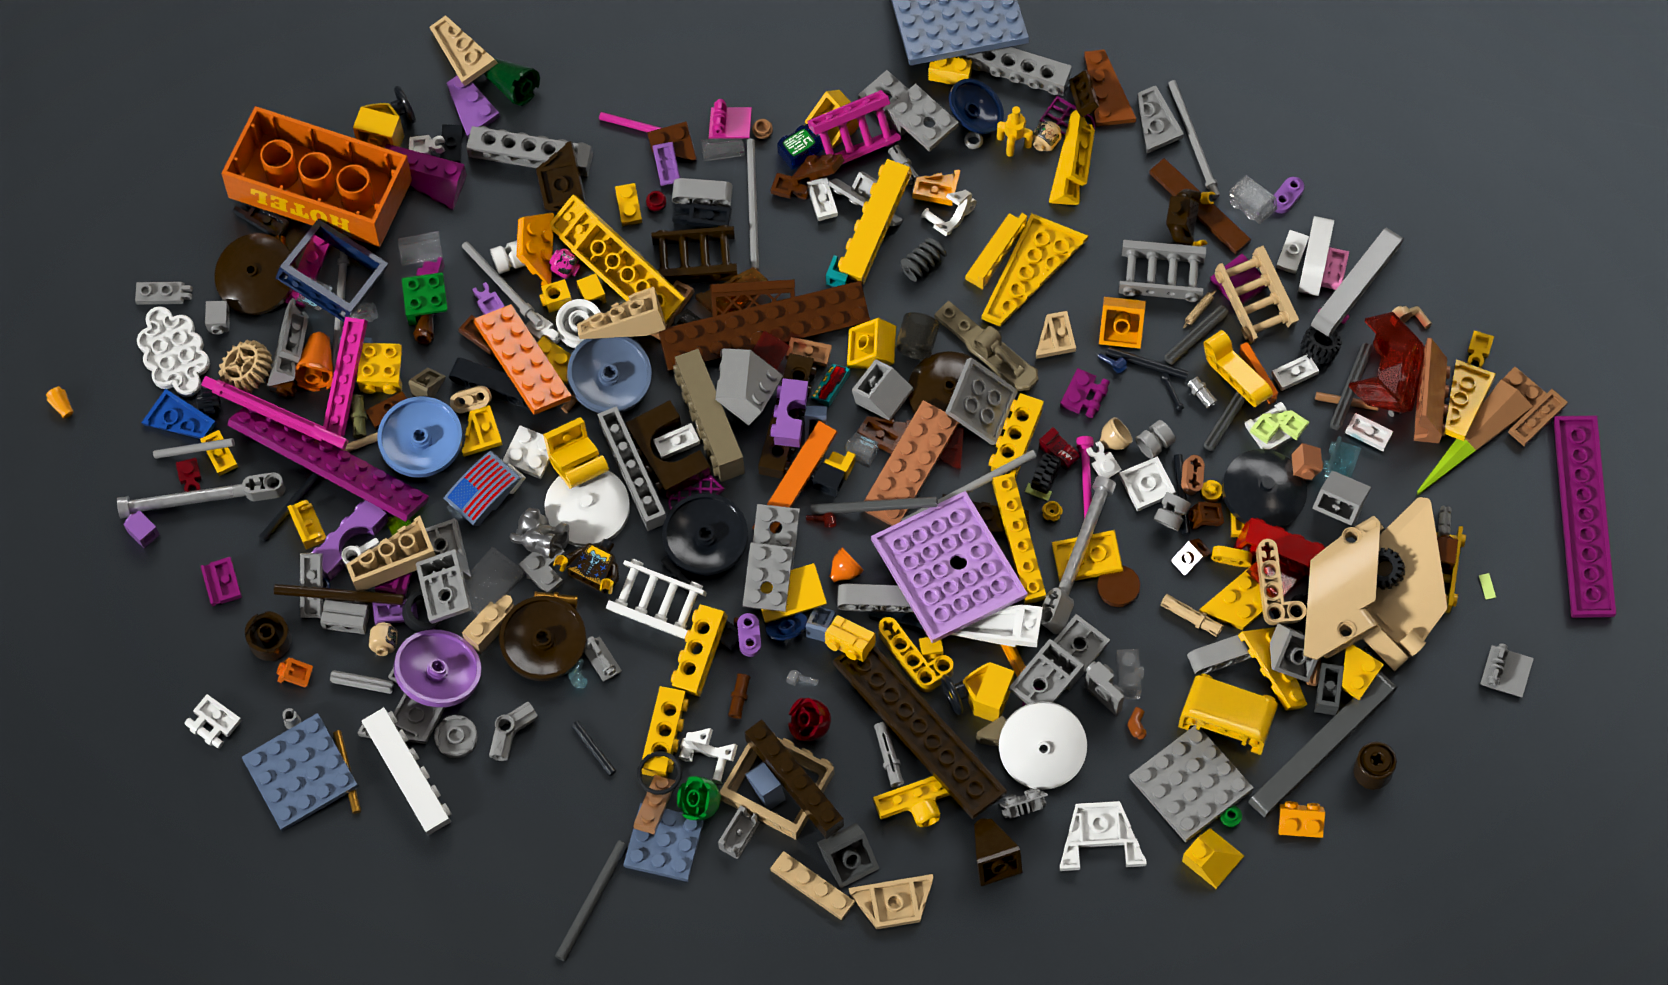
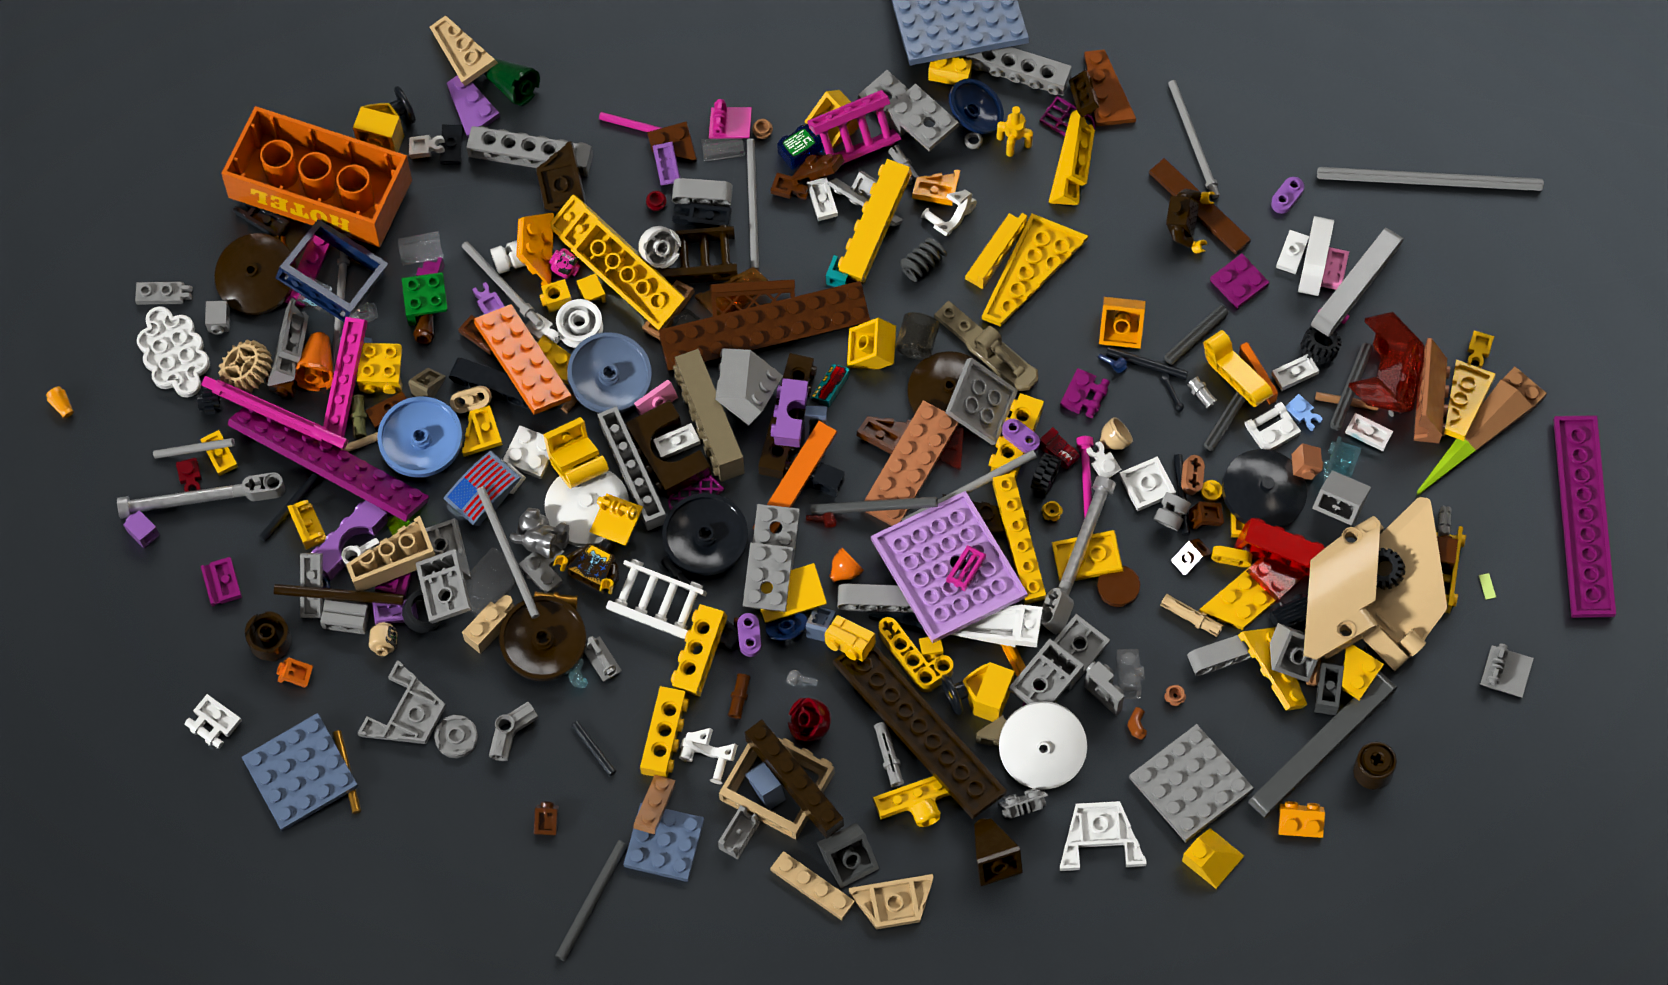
(178, 416): blue wing -> none
(291, 718): light grey pin -> none
(361, 681): light grey axle -> none
(406, 770): white brick -> none
(434, 175): magenta wedge -> none
(437, 668): medium lavender dish -> none
(508, 552): none -> light grey piece
(546, 818): none -> reddish brown bracket
(615, 519): none -> yellow hinge
(628, 204): yellow plate -> none
(635, 317): tan wedge -> none
(656, 397): none -> bright pink plate
(659, 246): none -> white cylinder
(659, 792): black piece -> none
(698, 798): green cylinder -> none
(771, 349): clear red plate -> none
(816, 350): medium nougat plate -> none
(842, 462): yellow panel -> none
(863, 448): clear brick -> none
(881, 390): light grey slope -> none
(957, 582): none -> dark pink tile
(1020, 435): none -> medium lavender plate
(1029, 490): yellowish green piece -> none
(1046, 136): tan head -> none
(1056, 336): tan wing -> none
(1155, 439): light grey wheel -> none
(1157, 120): light grey wing -> none
(1162, 251): light grey fence -> none
(1175, 689): none -> nougat plate
(1200, 307): tan piece -> none
(1229, 711): yellow windscreen -> none
(1231, 822): green plate -> none
(1252, 199): clear brick -> none
(1268, 278): tan fence -> none
(1274, 582): tan beam -> none
(1288, 422): yellowish green tile -> none
(1301, 410): none -> light blue plate
(1405, 314): tan plate -> none
(1430, 178): none -> light grey axle
(1538, 417): medium nougat plate -> none

